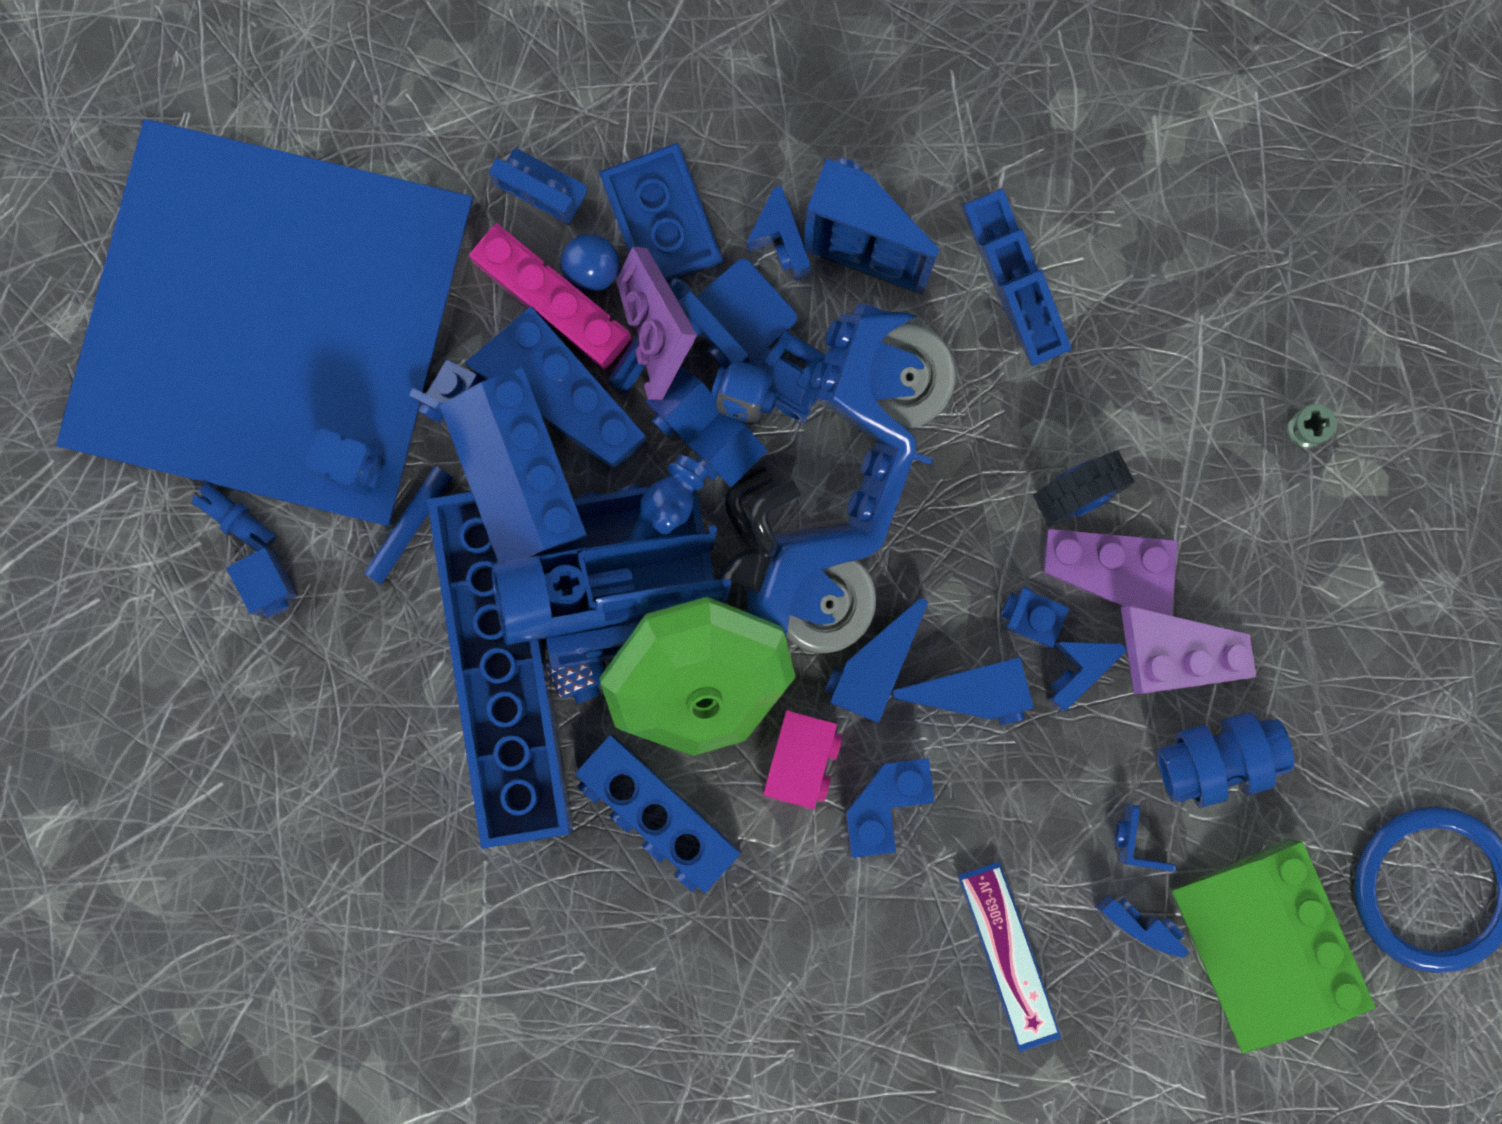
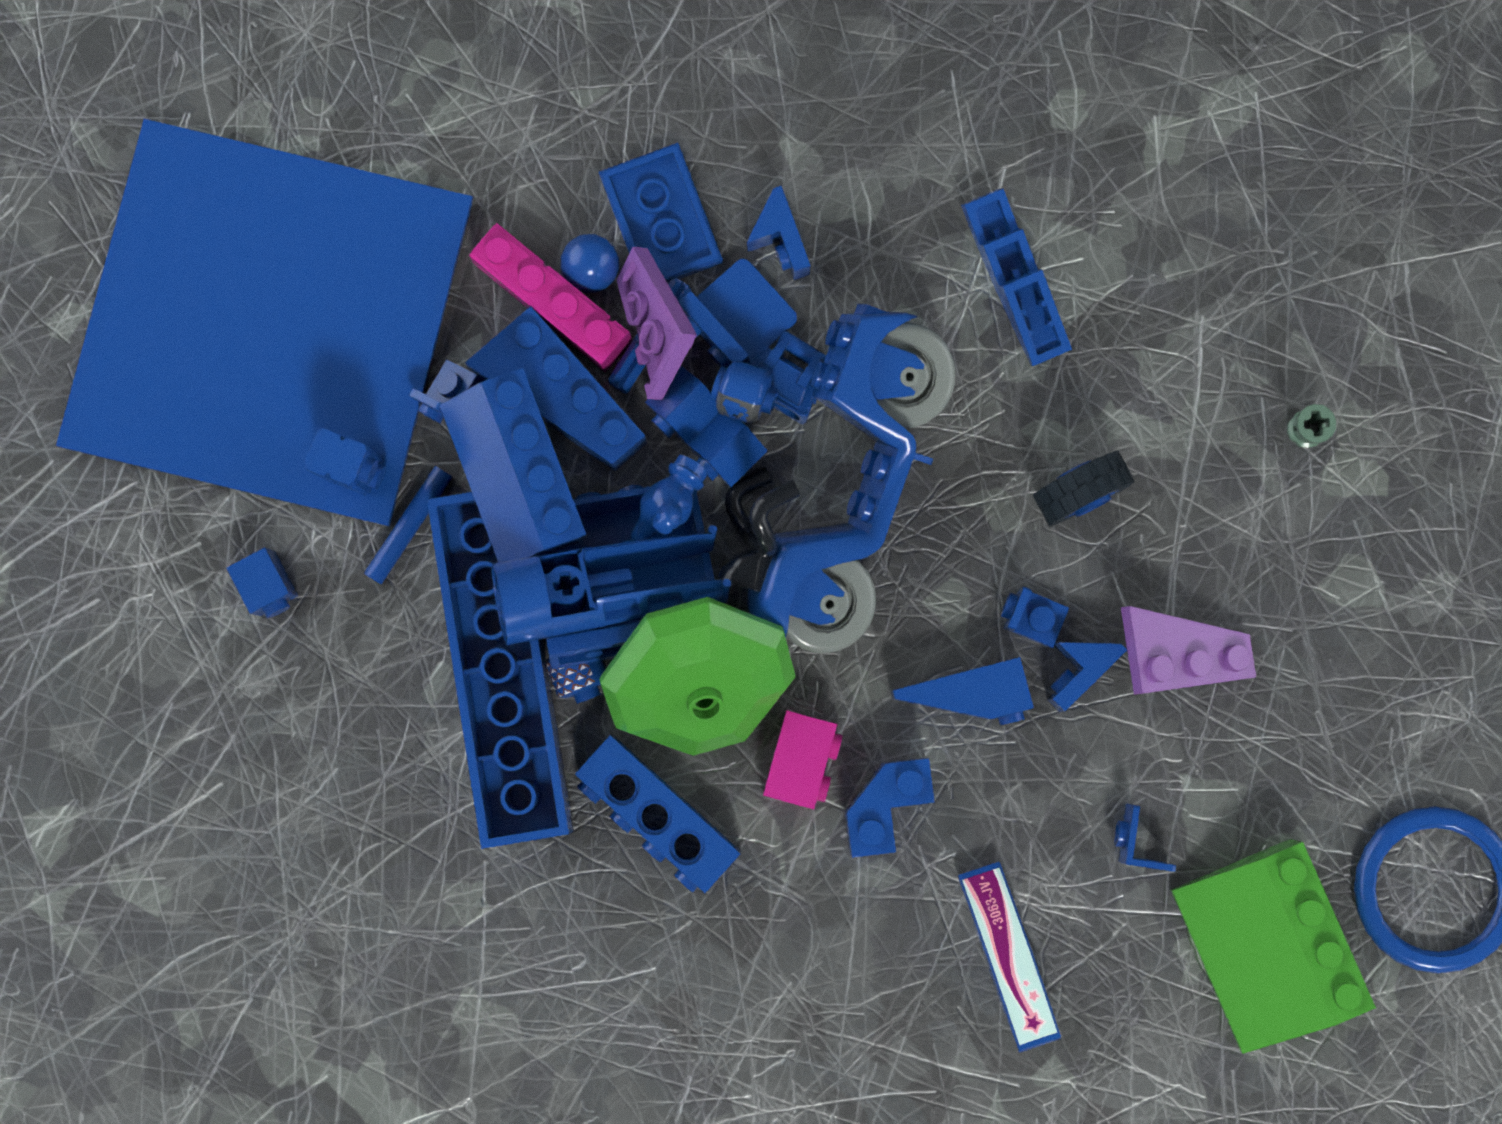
(233, 518): blue pin -> none
(539, 185): blue bracket -> none
(865, 229): blue slope -> none
(872, 672): blue slope -> none
(1114, 567): medium lavender wing -> none
(1159, 935): blue slope -> none
(1243, 754): blue piece -> none

